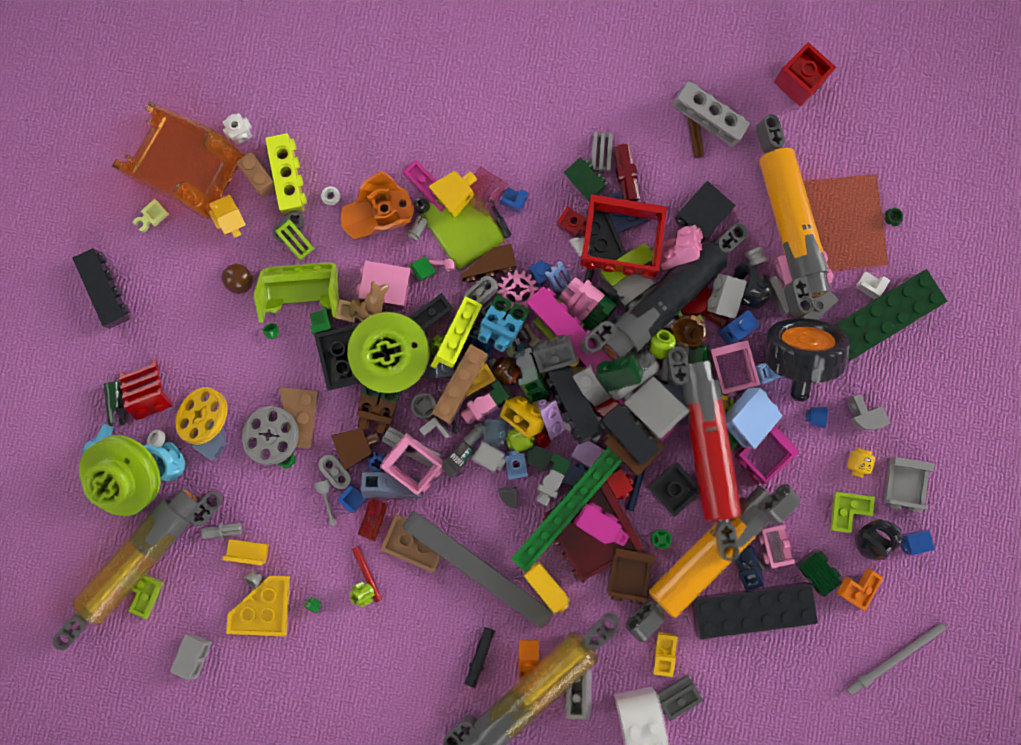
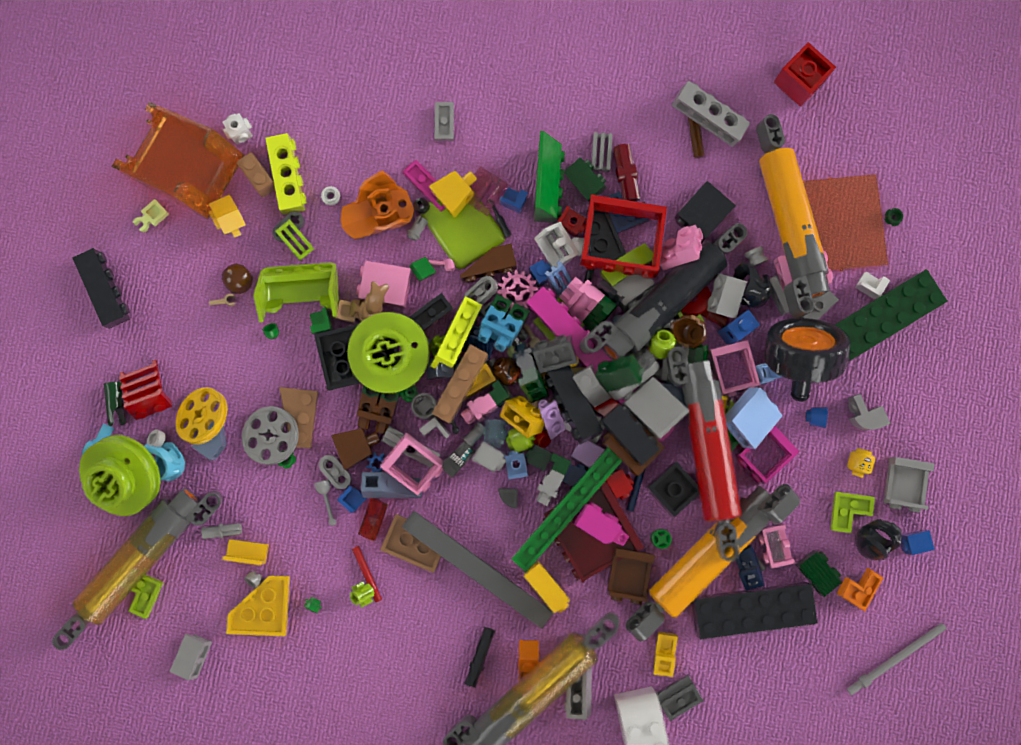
(223, 301): none -> tan hand
(409, 397): none -> green plate
(444, 121): none -> light grey plate
(548, 179): none -> green slope
(556, 245): none -> white window

